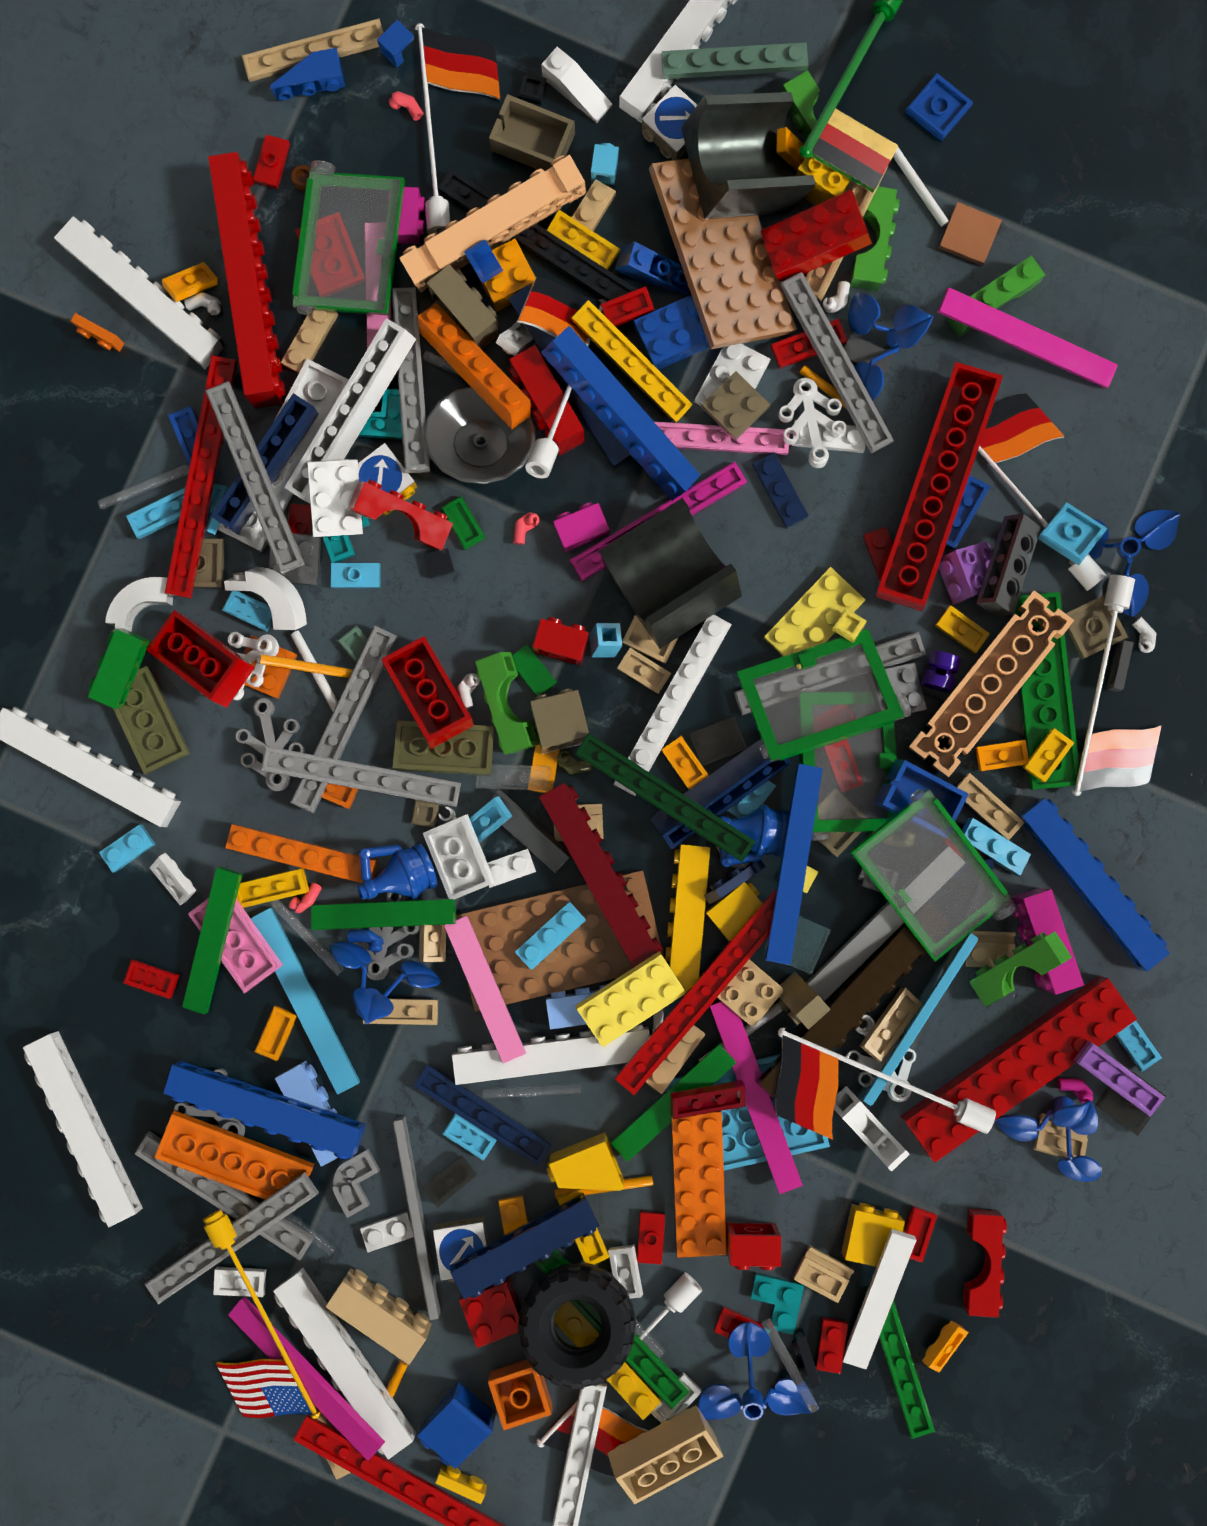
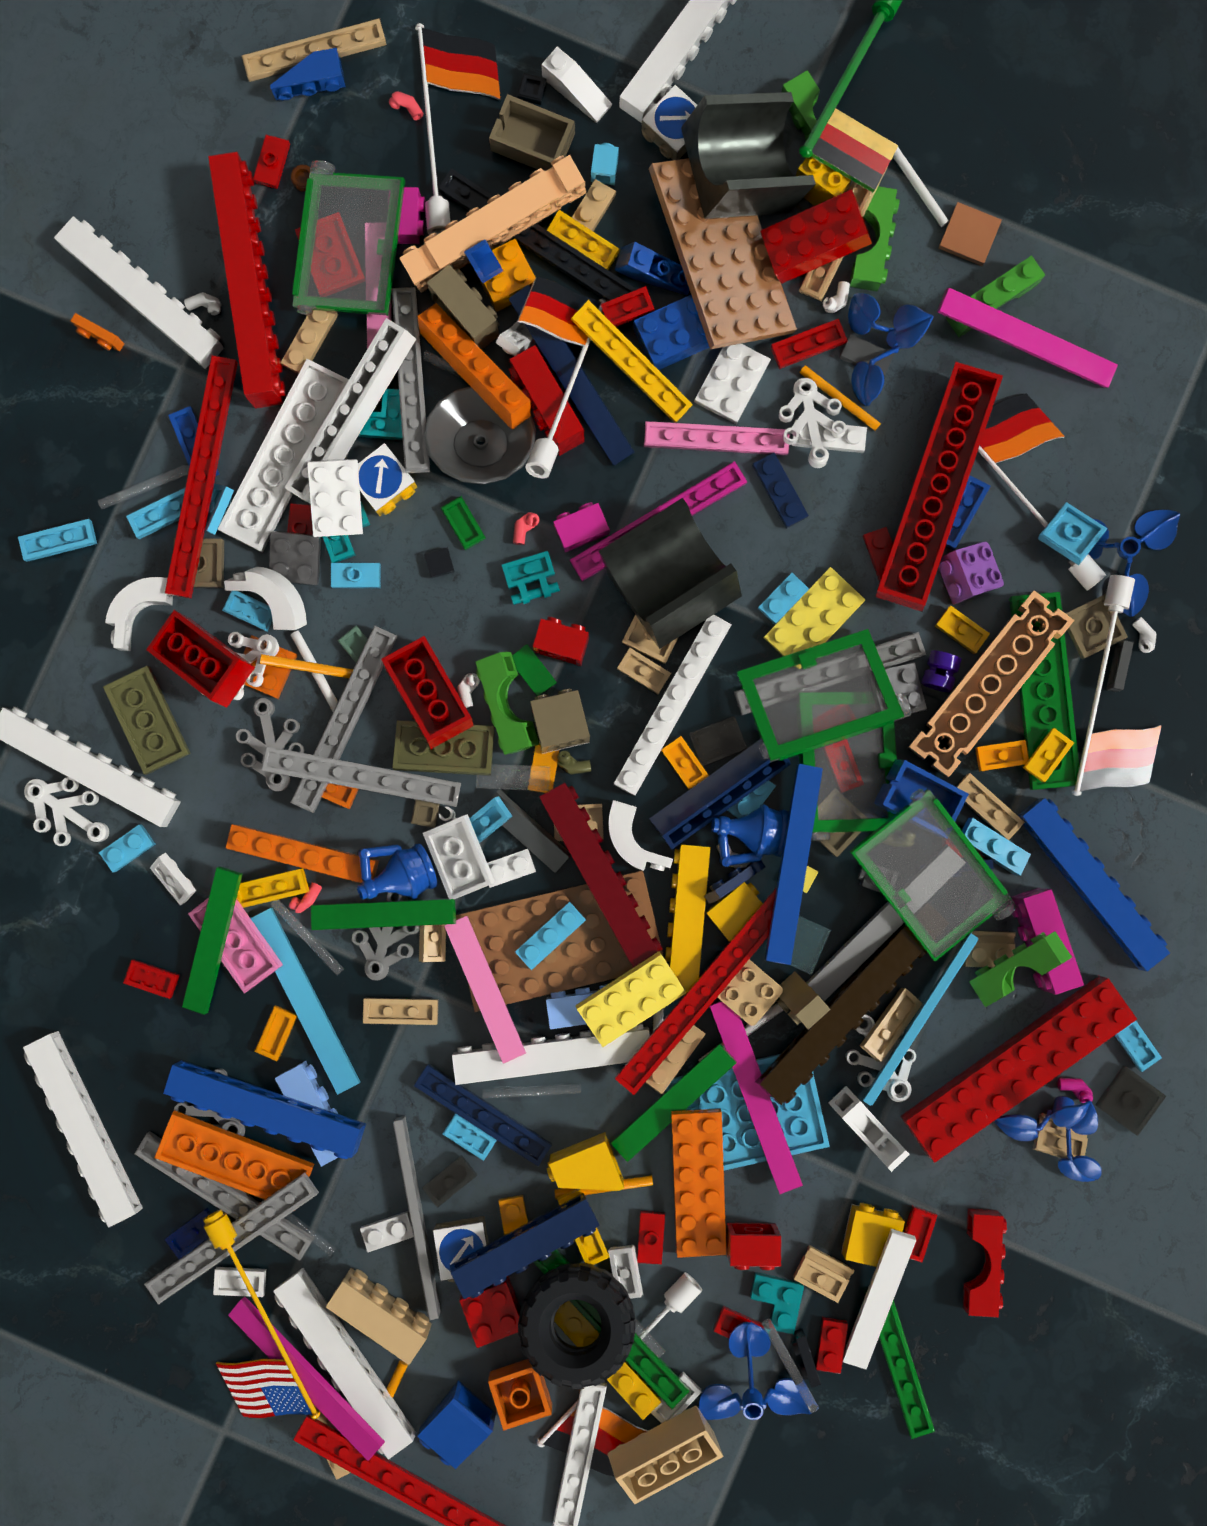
(57, 540): none -> medium azure plate
(62, 809): none -> white plant
(118, 668): green brick -> none
(188, 1235): none -> clear blue plate
(189, 282): light orange plate -> none
(255, 477): light grey tile -> none
(275, 452): dark blue brick -> none
(347, 1180): light grey plate -> none
(365, 935): blue arm -> none
(369, 1002): blue plant -> none
(394, 41): blue panel -> none
(428, 527): red arch -> none
(454, 1480): yellow plate -> none
(527, 571): none -> teal plate
(605, 640): medium azure brick -> none
(620, 413): blue brick -> none
(621, 835): none -> white arch
(665, 797): dark green tile -> none
(707, 1099): dark red plate -> none
(734, 60): sand green plate -> none
(735, 405): dark tan plate -> none
(783, 598): none -> medium azure plate
(788, 147): light orange plate -> none
(810, 1087): flag -> none
(836, 362): light grey tile -> none
(849, 625): light yellow tile -> none
(939, 107): blue tile -> none
(948, 1341): light orange plate -> none
(1008, 565): dark grey brick -> none
(1119, 1078): medium lavender tile -> none

